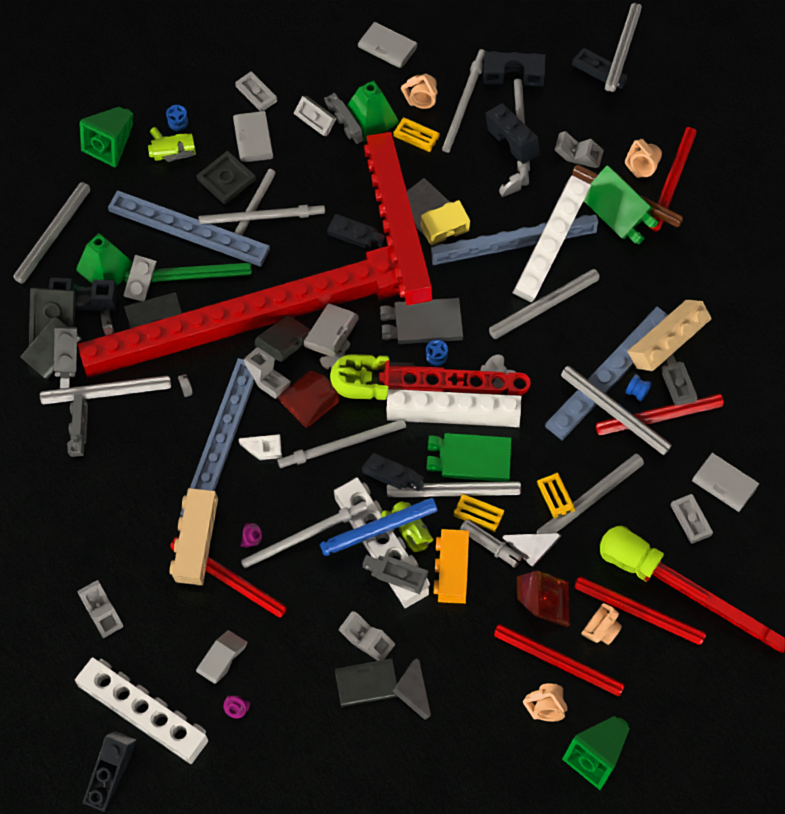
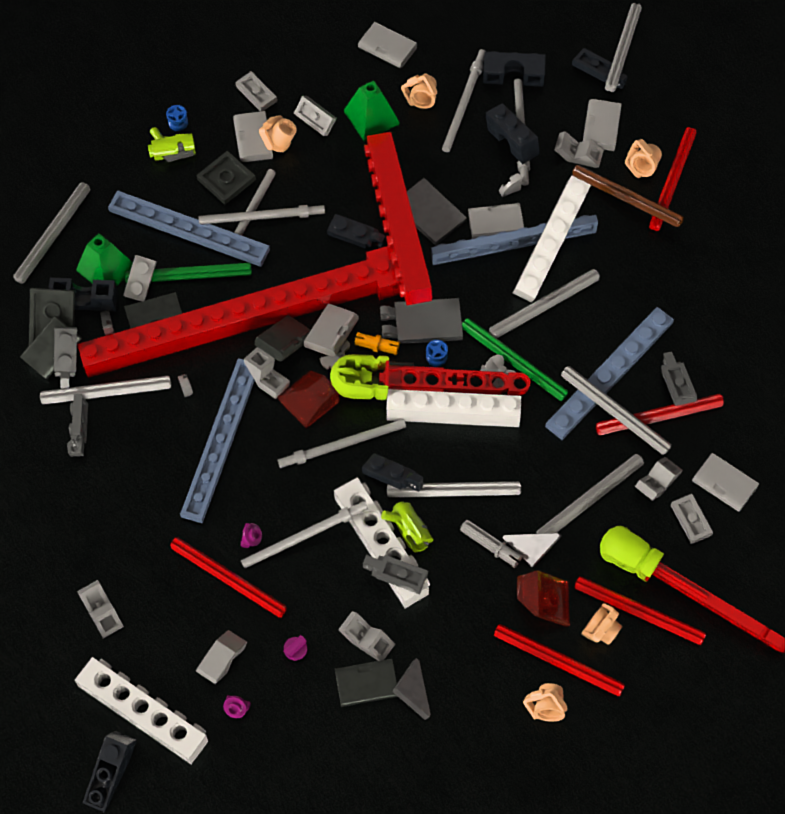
(106, 134): green slope -> none
(194, 537): tan brick -> none
(263, 446): white tile -> none
(279, 133): none -> light nougat piece
(295, 648): none -> magenta plate
(343, 116): dark grey hinge -> none
(377, 343): none -> light orange pin
(379, 526): blue piece -> none
(414, 137): yellow tile -> none
(444, 222): light yellow brick -> none
(452, 566): light orange brick -> none
(471, 457): green tile -> none
(481, 505): yellow tile -> none
(495, 219): none -> light grey piece
(515, 359): none -> green axle
(562, 509): yellow tile -> none
(597, 750): green slope -> none
(602, 123): none -> light grey piece
(619, 205): green tile -> none
(638, 387): blue wheel -> none
(659, 478): none -> light grey slope
(669, 335): tan brick -> none

